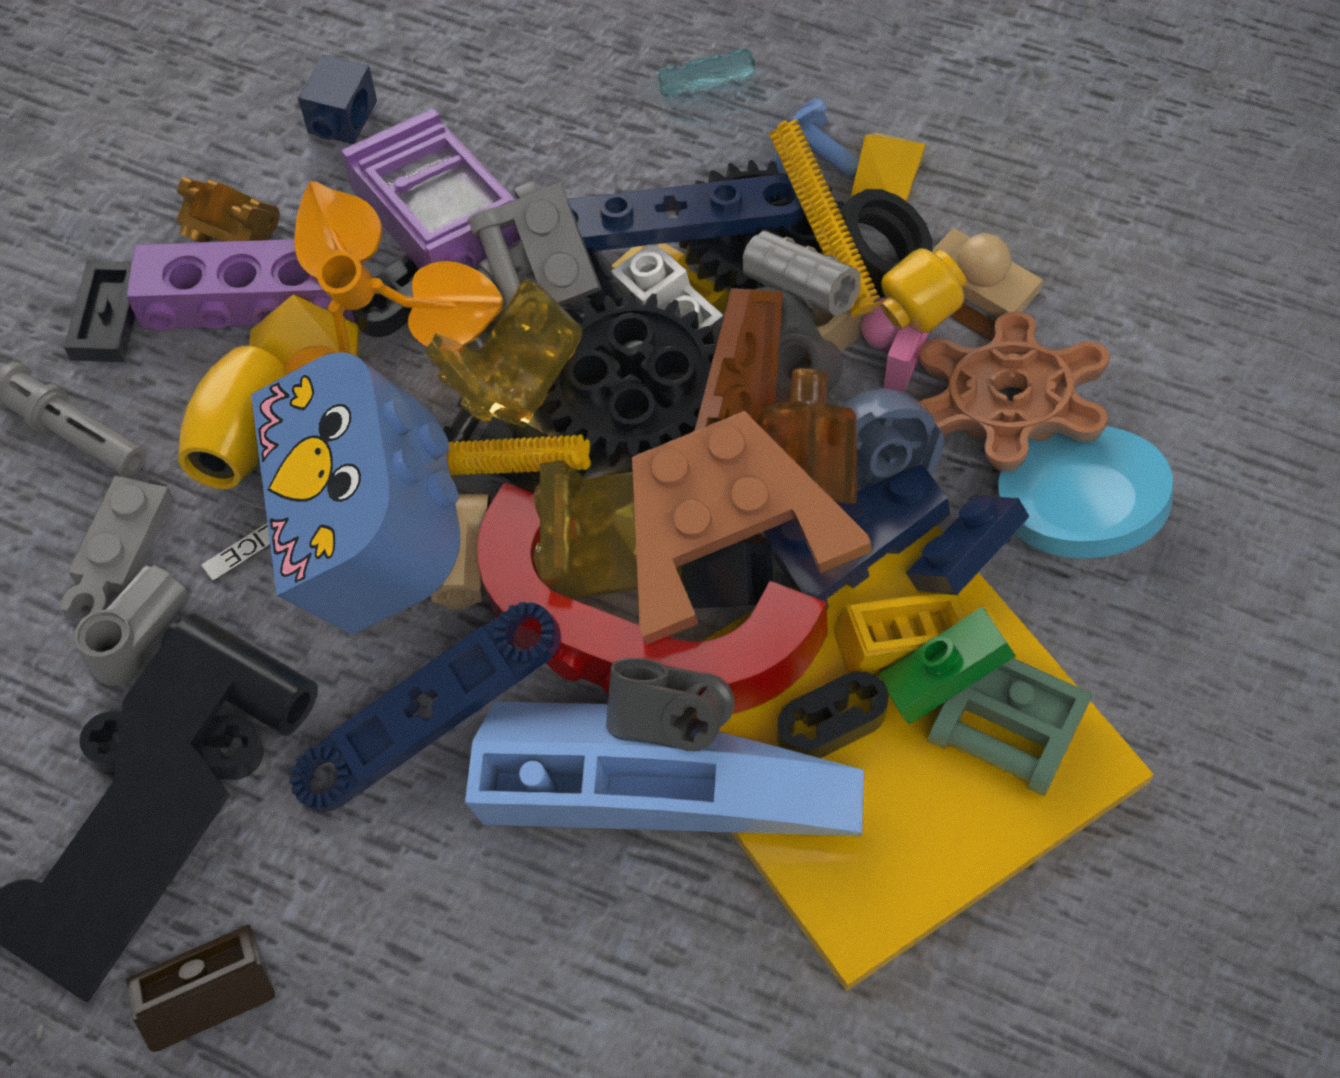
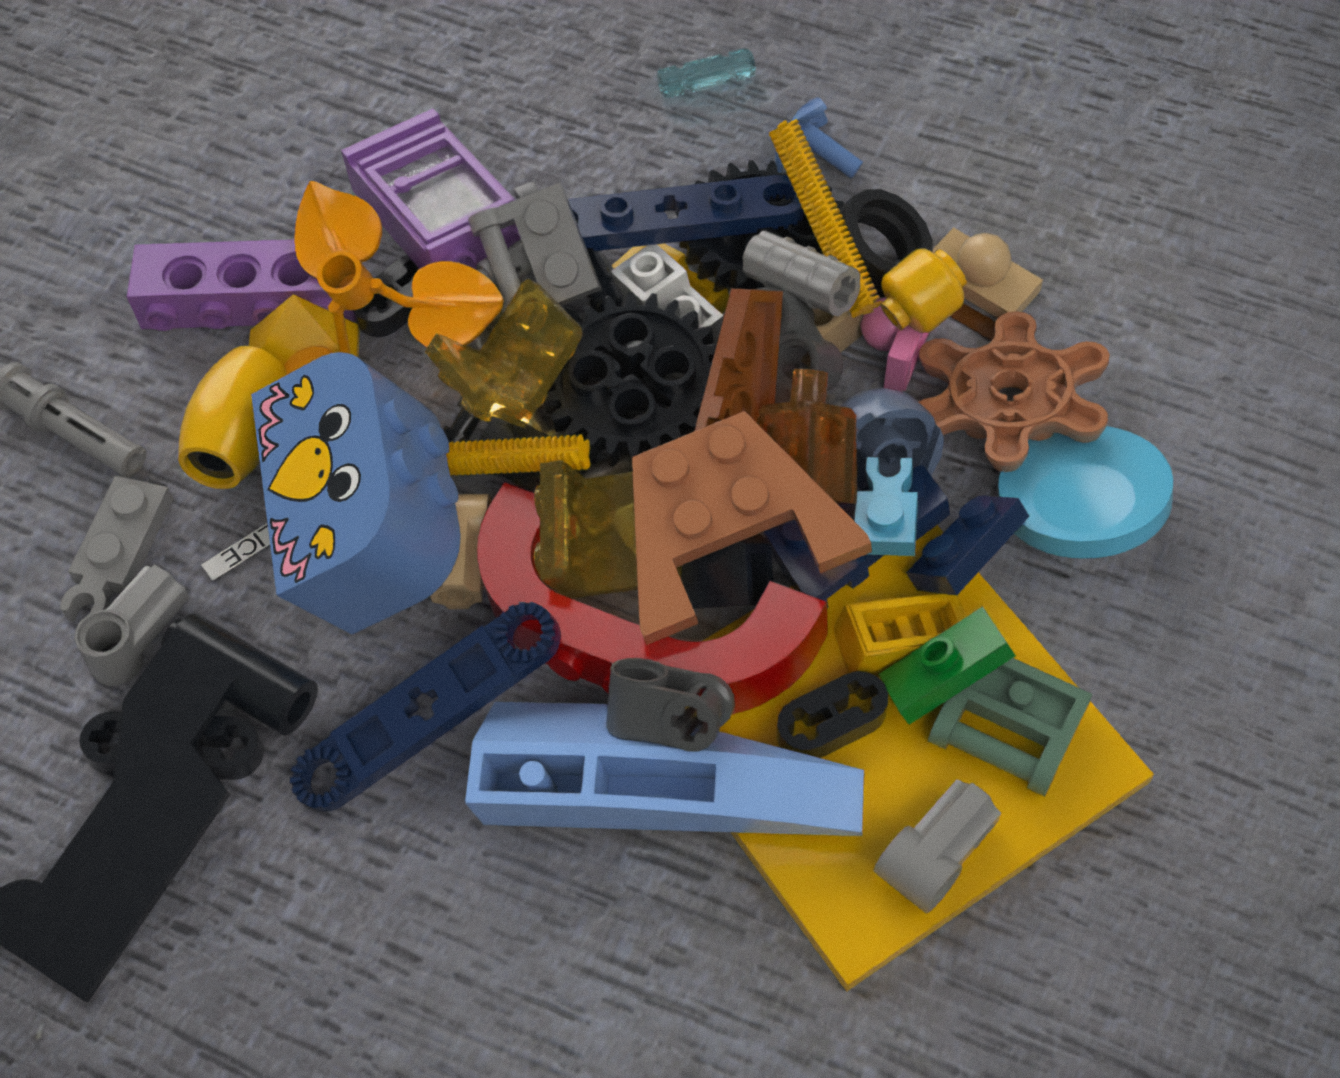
(101, 314): black plate -> none
(199, 989): dark brown slope -> none
(223, 213): pearl gold piece -> none
(337, 99): dark blue brick -> none
(888, 164): yellow slope -> none
(889, 510): none -> medium azure plate
(928, 858): none -> light grey piece

